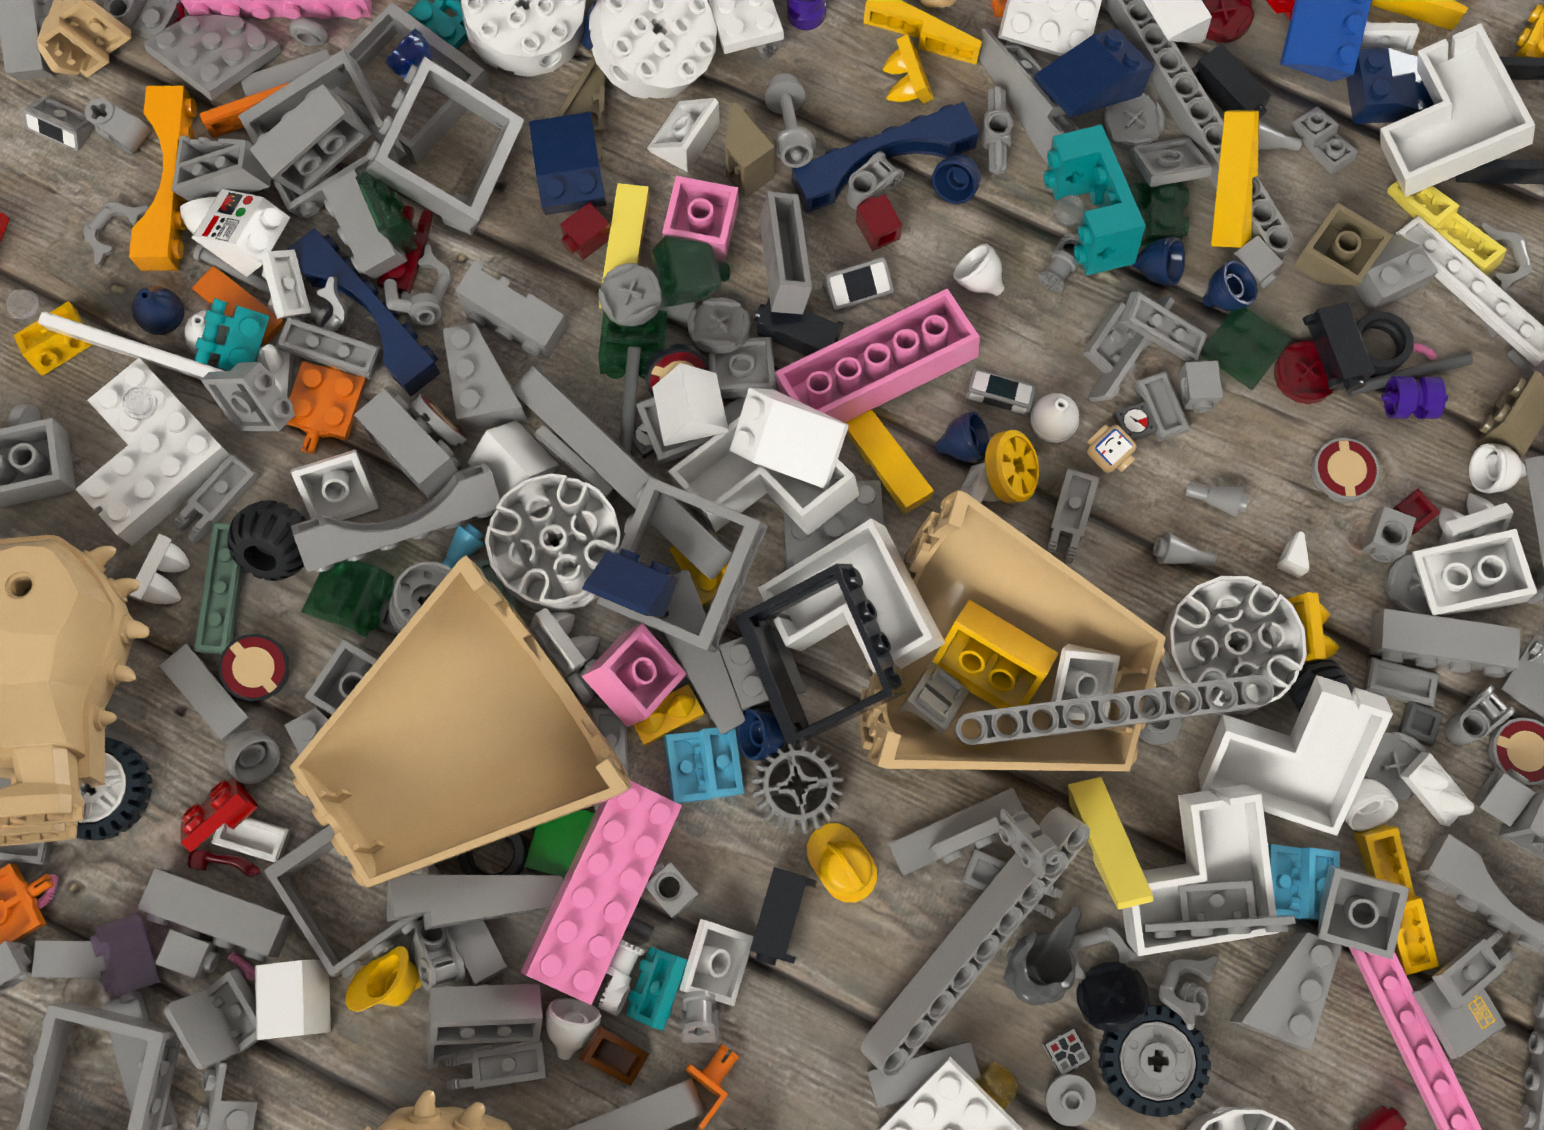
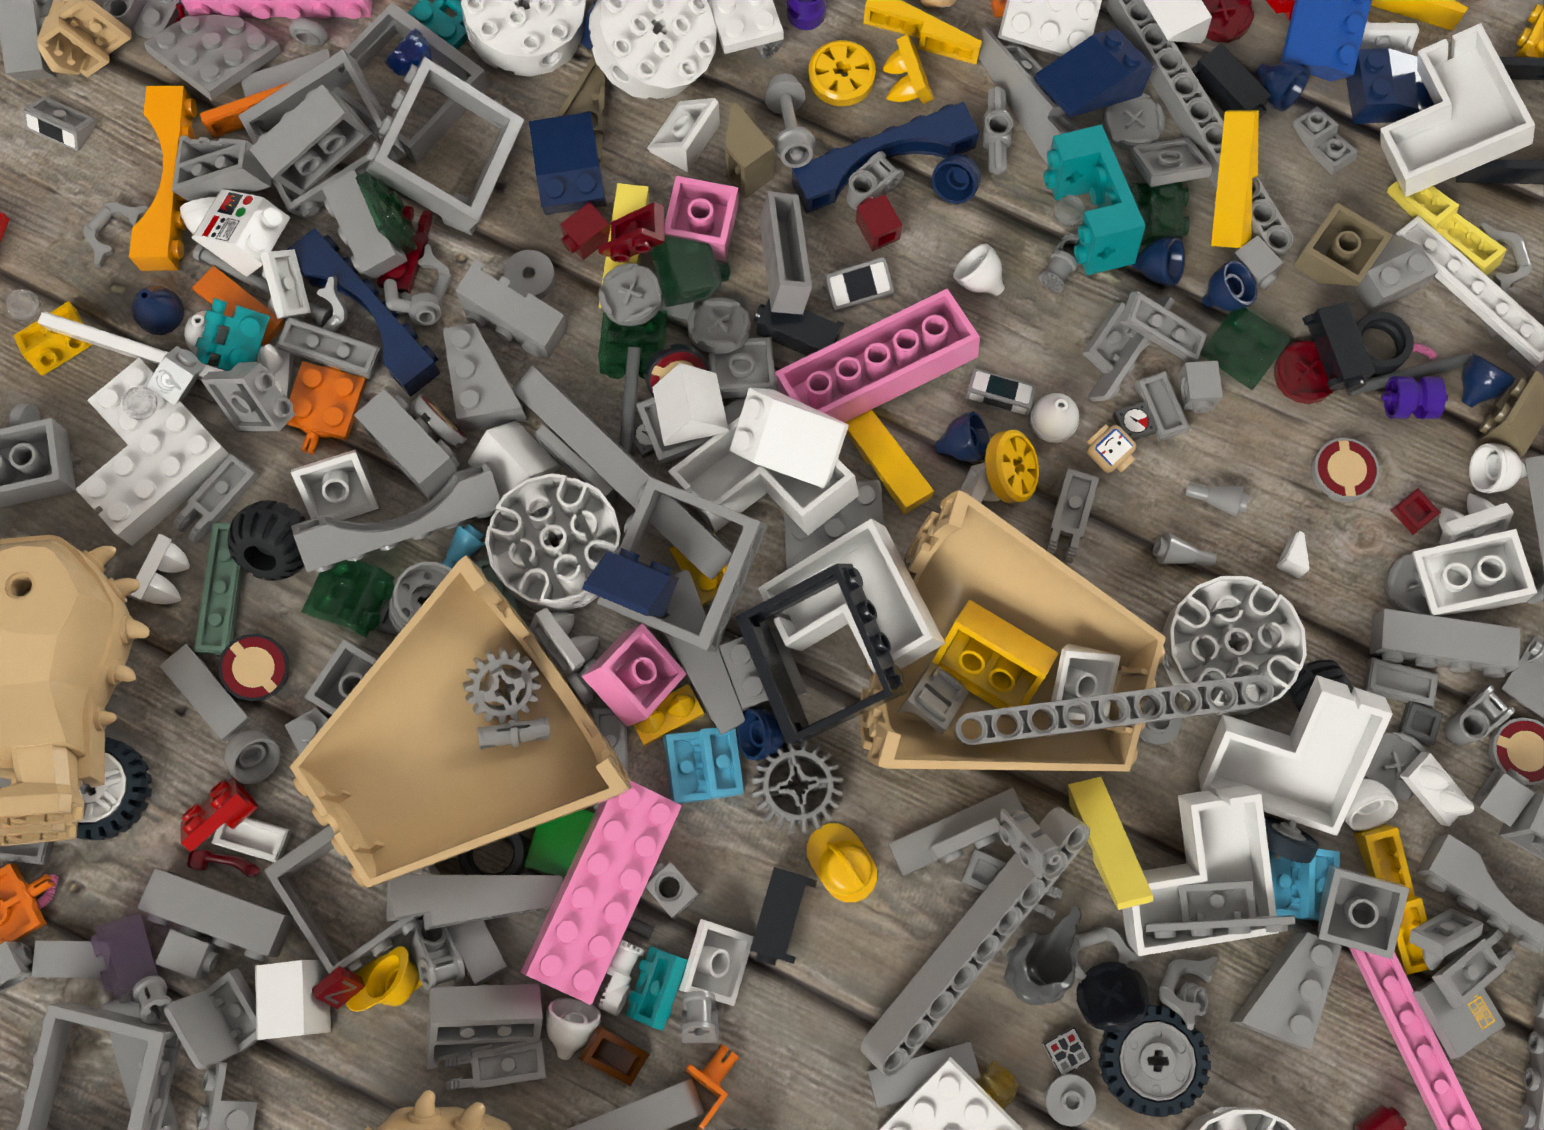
(117, 125): light grey piece -> none
(157, 988): none -> light grey bush
(176, 375): none -> brick
(242, 965): bright pink leg -> none
(338, 987): none -> dark red tile
(489, 688): none -> light grey gear
(513, 733): none -> light grey pin
(534, 262): none -> light grey piece
(635, 233): none -> dark red bracket
(833, 87): none -> yellow wheel
(1273, 139): light grey cone -> none
(1284, 82): none -> dark blue helmet
(1289, 841): none -> black wheel
(1313, 616): yellow tile -> none
(1394, 523): light grey brick -> none
(1445, 936): none -> light grey tile
(1483, 381): none -> dark blue helmet

